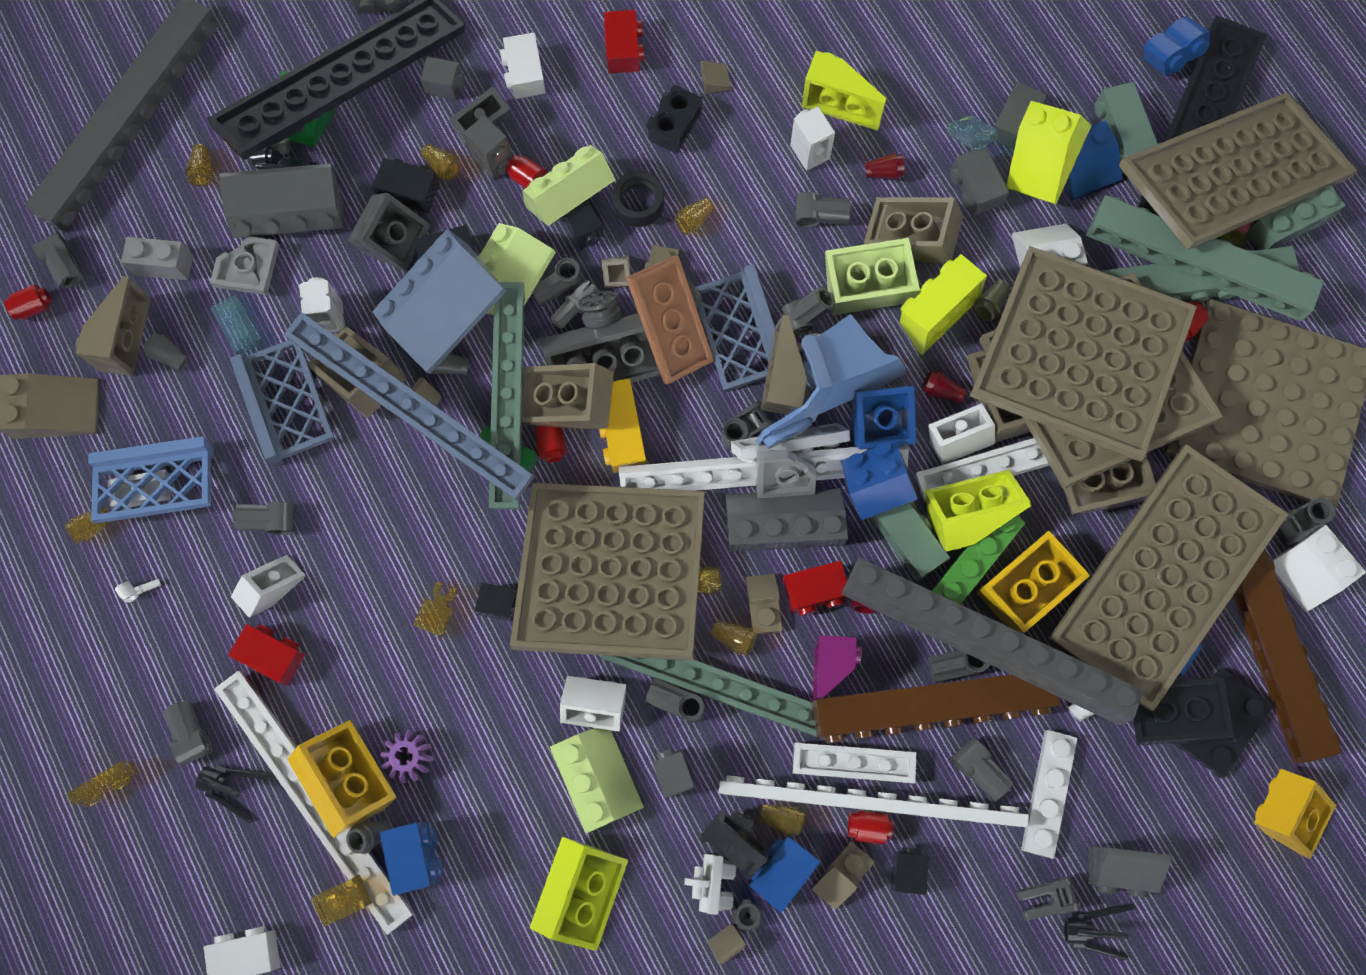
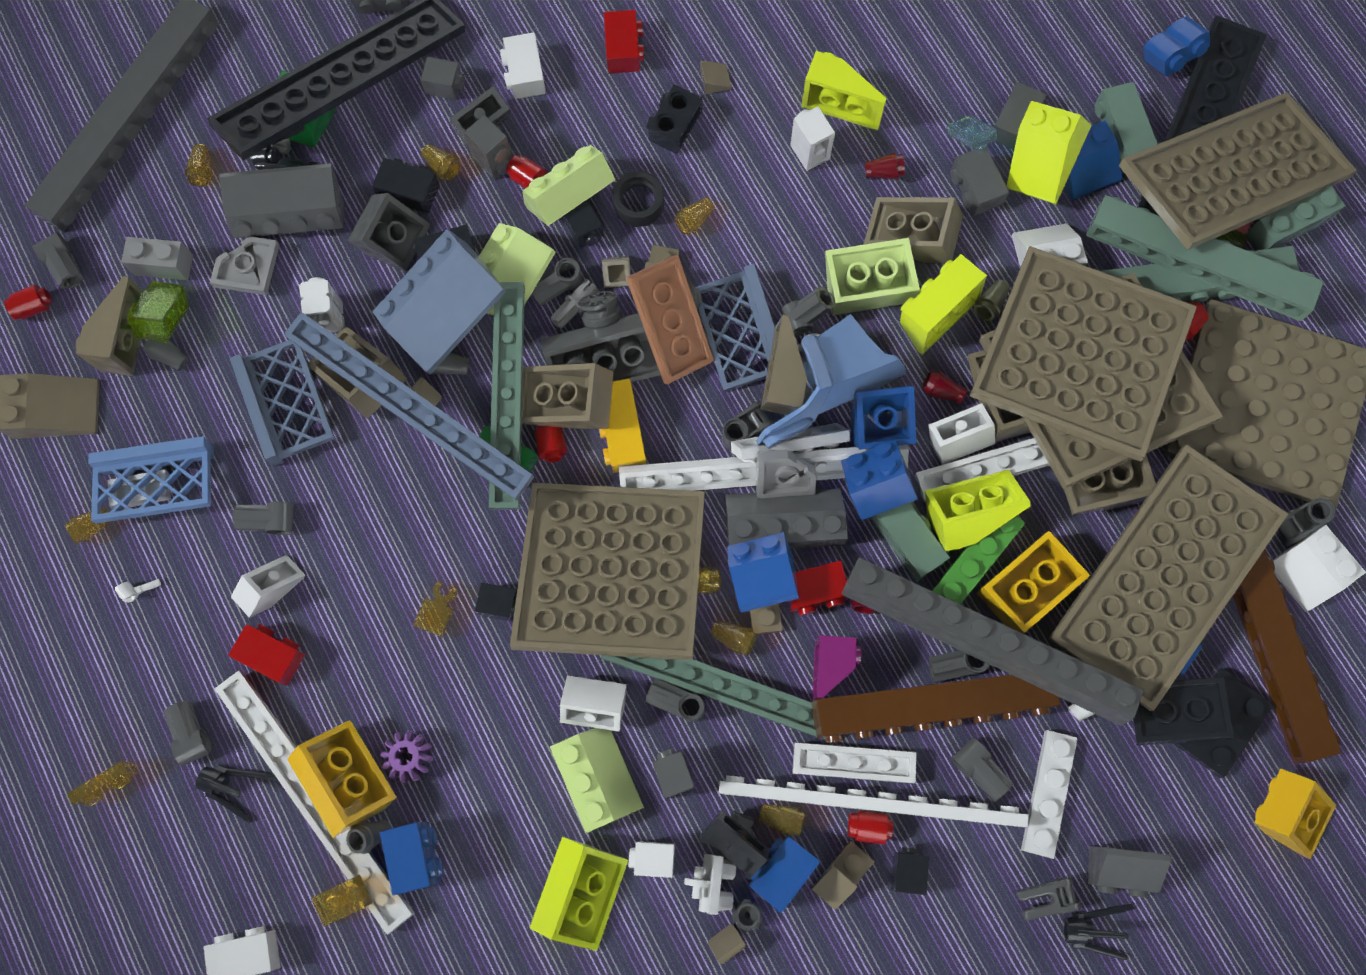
(158, 311): none -> clear neon green brick
(236, 325): clear light blue plate -> none
(652, 859): none -> white brick
(762, 572): none -> blue slope
(813, 210): dark grey piece -> none

